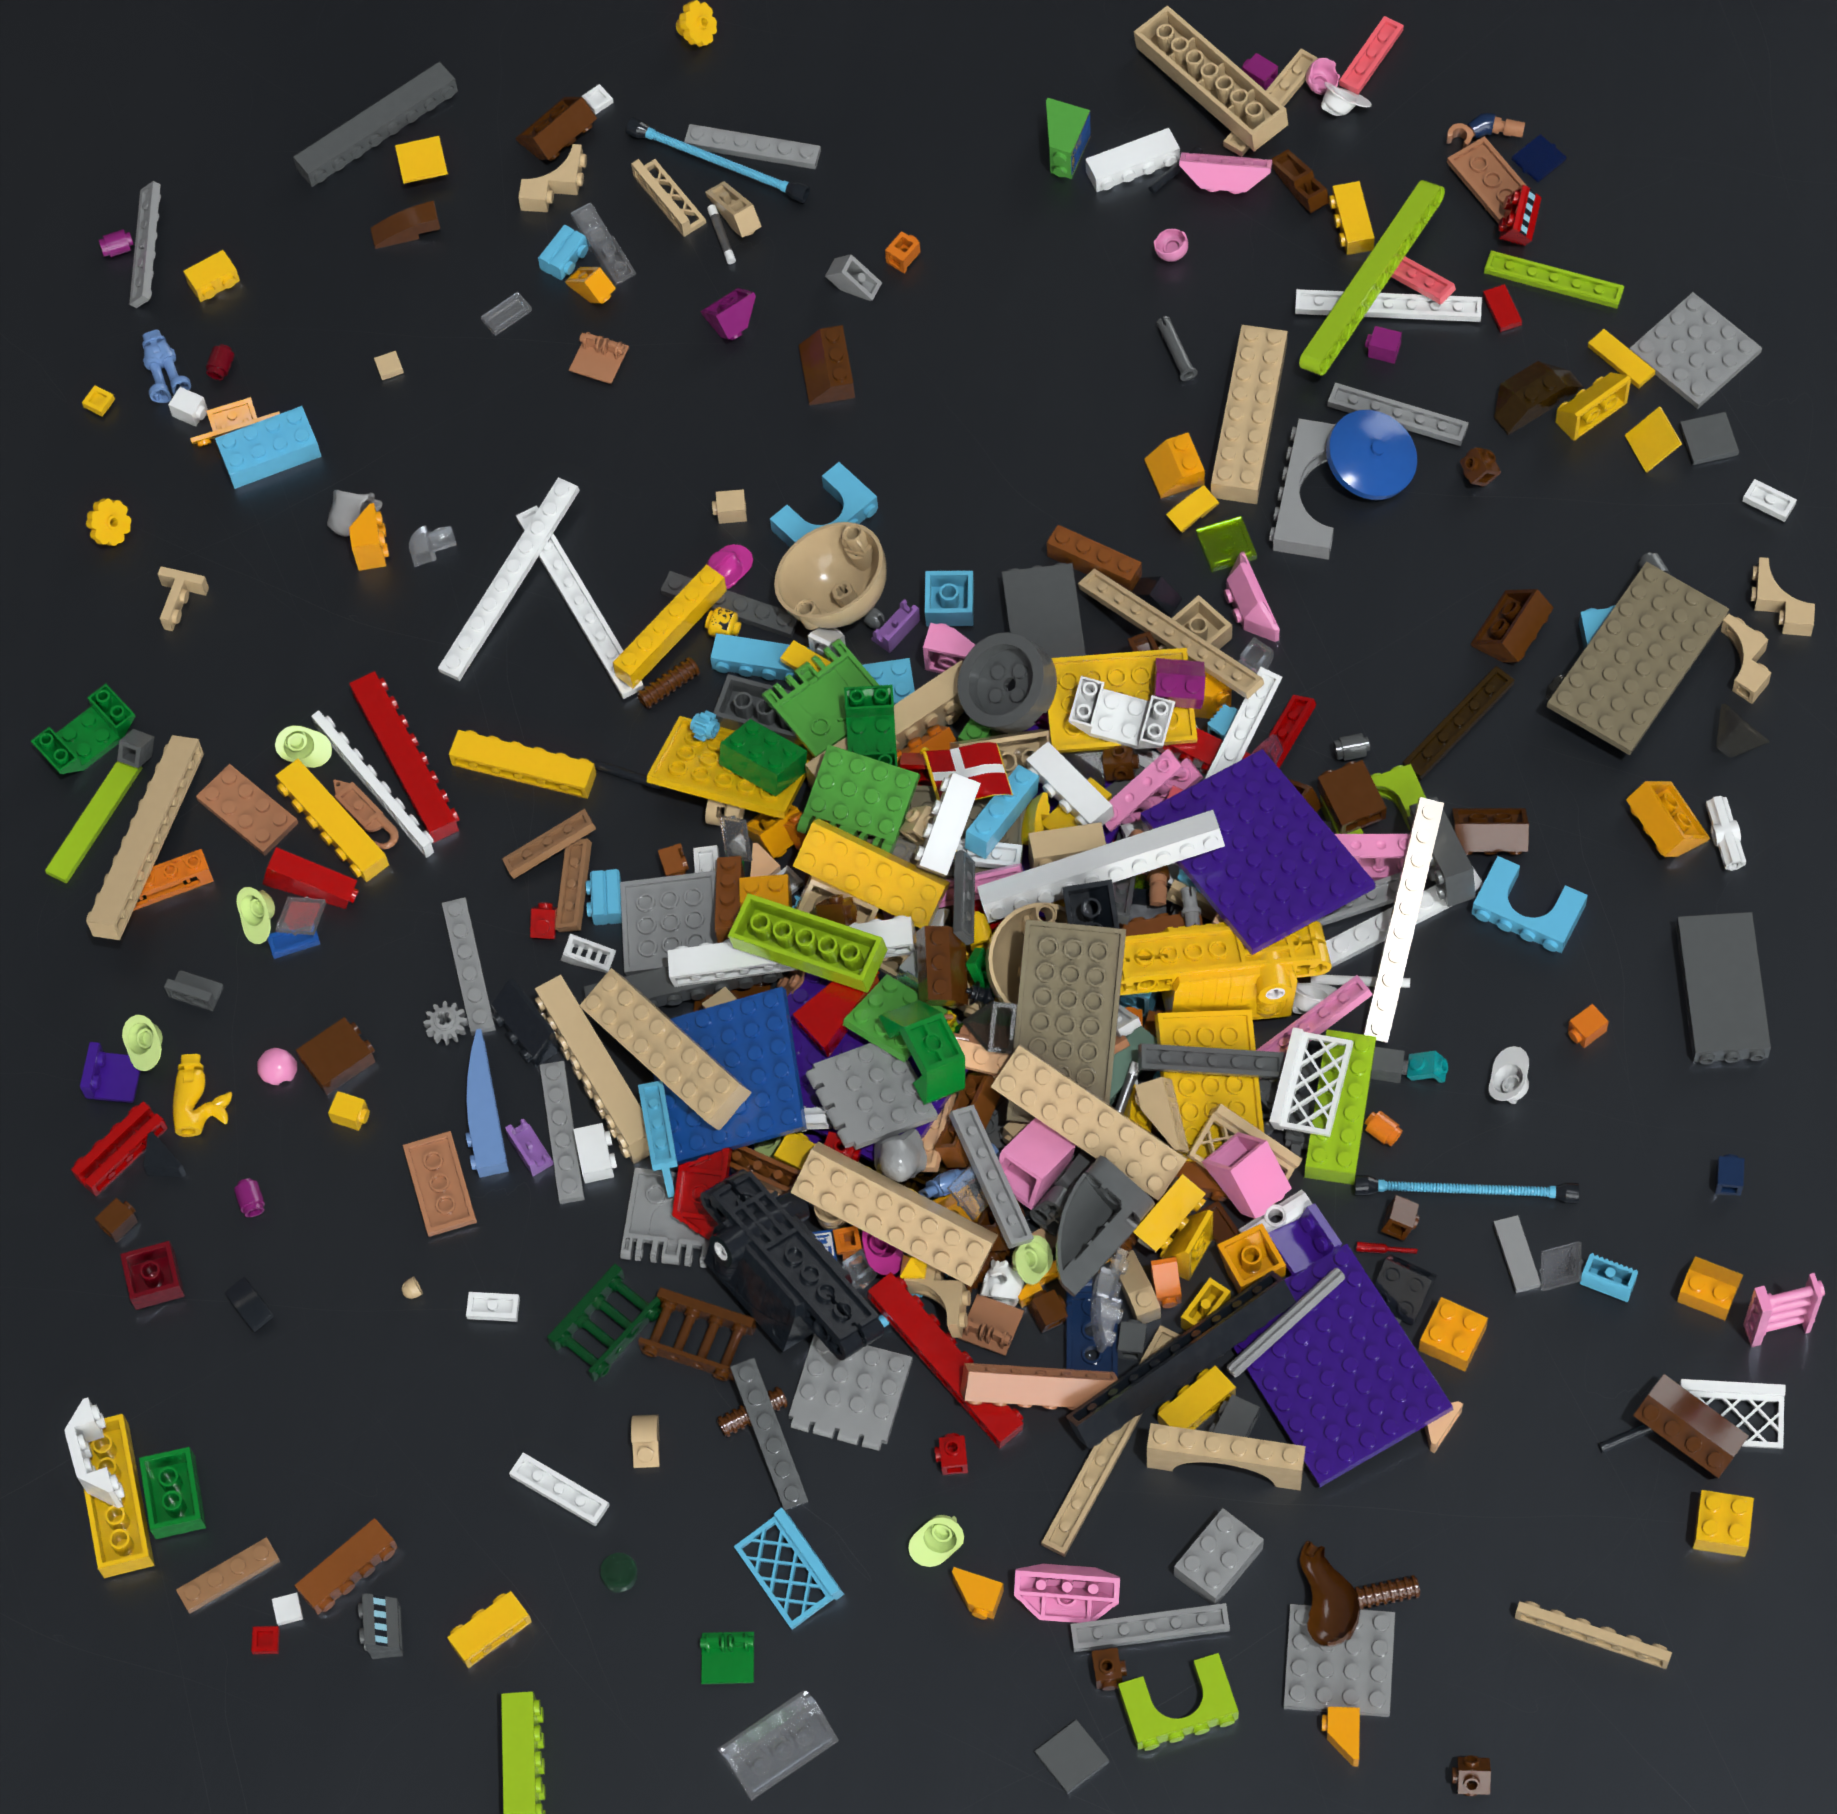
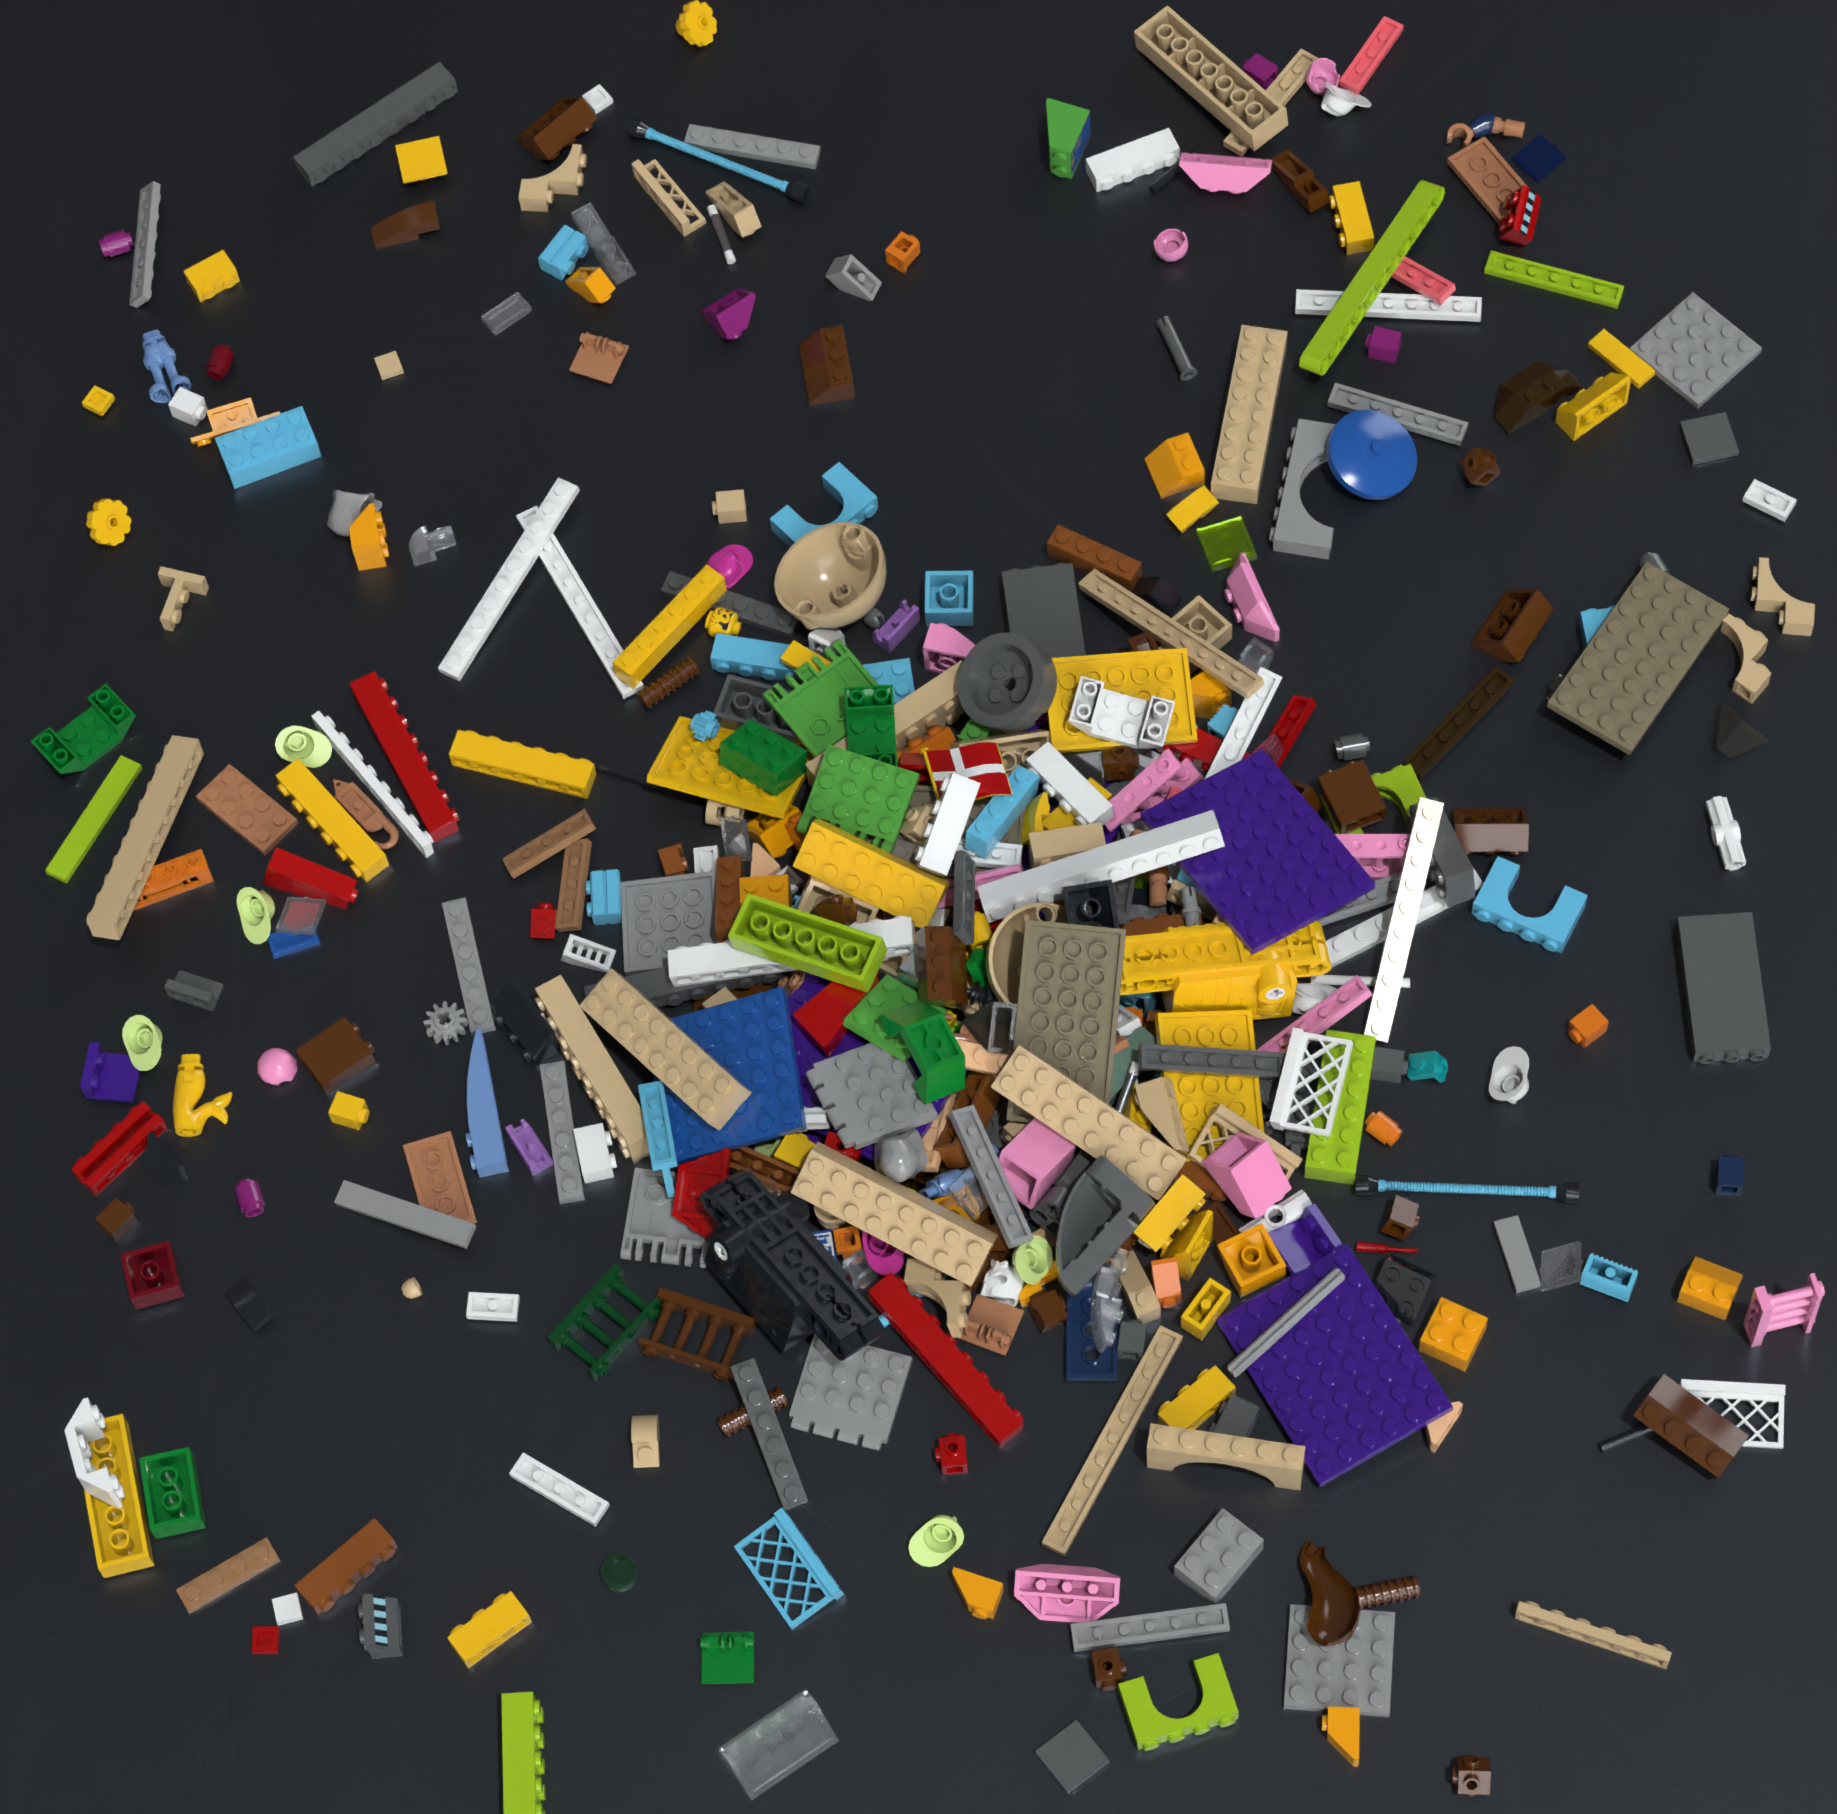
(135, 748): dark grey brick -> none
(405, 1214): none -> light grey tile
(913, 1268): yellow slope -> none
(1032, 1385): brick -> none
(1180, 682): magenta slope -> none
(1180, 1359): black brick -> none
(1502, 308): red tile -> none
(1653, 439): yellow piece -> none
(1667, 818): light orange slope -> none
(1723, 1523): yellow brick -> none

